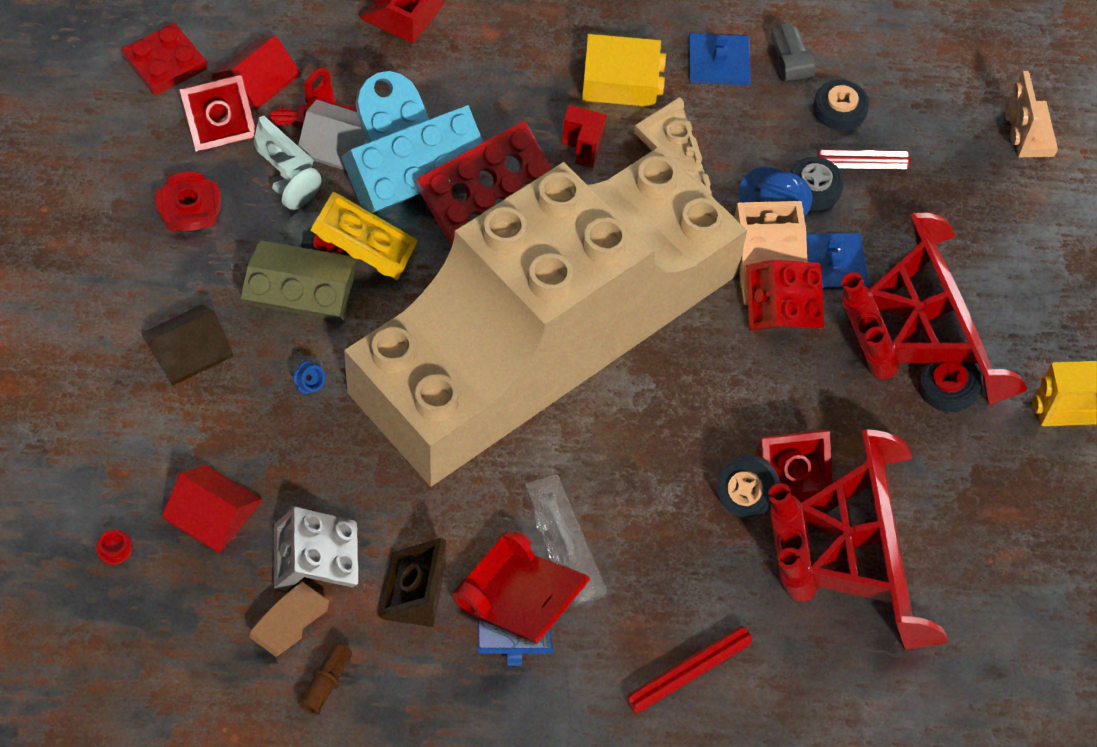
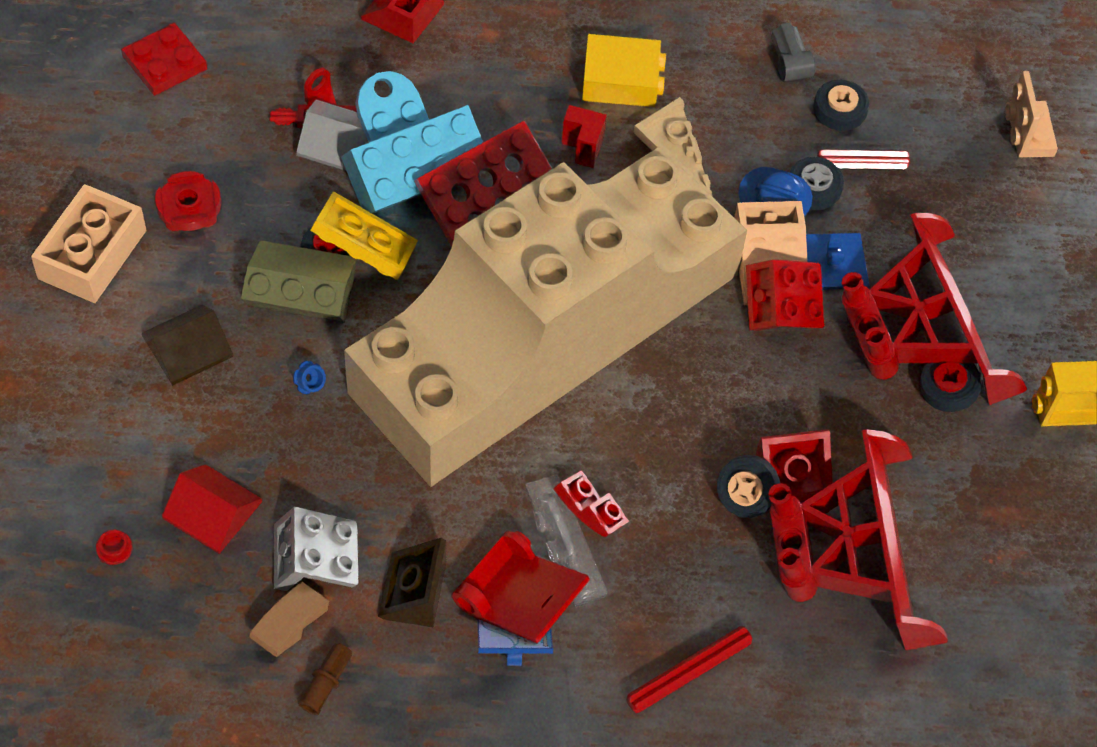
(89, 243): none -> light nougat brick
(217, 113): red slope -> none
(264, 69): red slope -> none
(300, 179): light aqua piece -> none
(596, 512): none -> red slope
(719, 59): blue piece -> none

